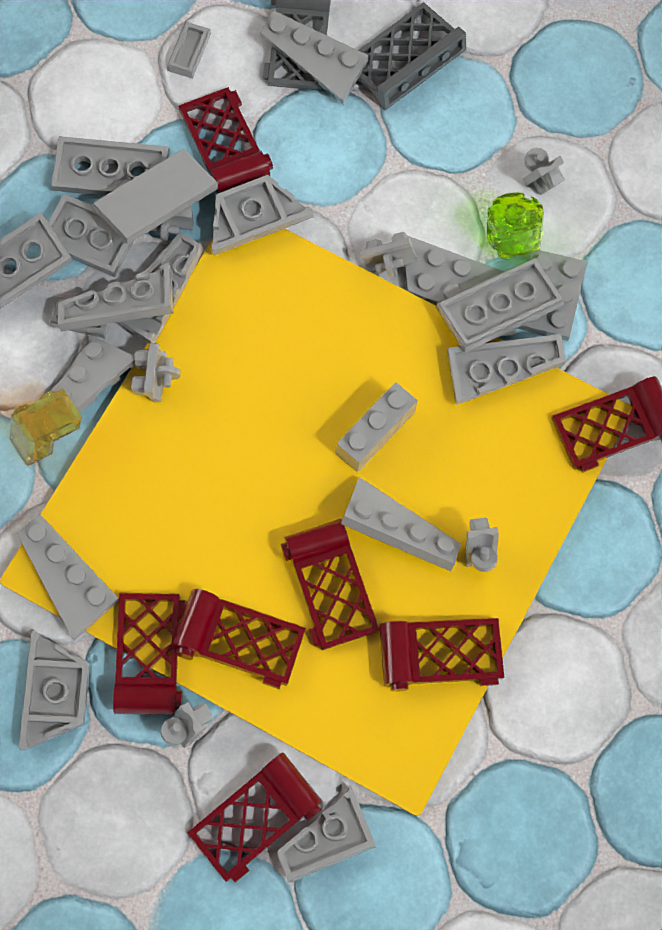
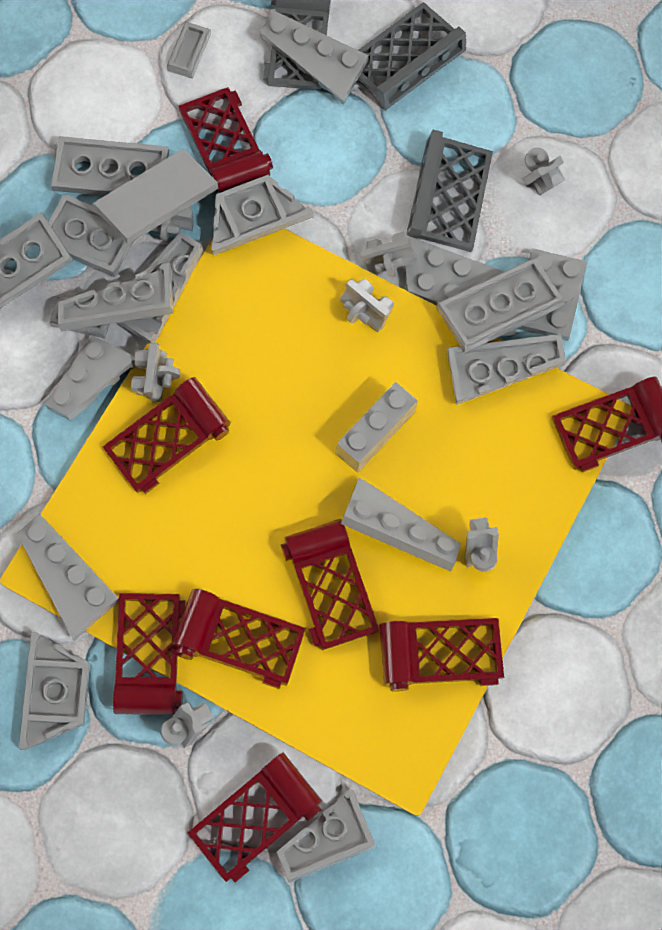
(41, 424): clear yellow brick -> none
(201, 416): none -> dark red piece
(364, 306): none -> light grey hips
(429, 180): none -> dark grey fence
(515, 225): clear neon green brick -> none

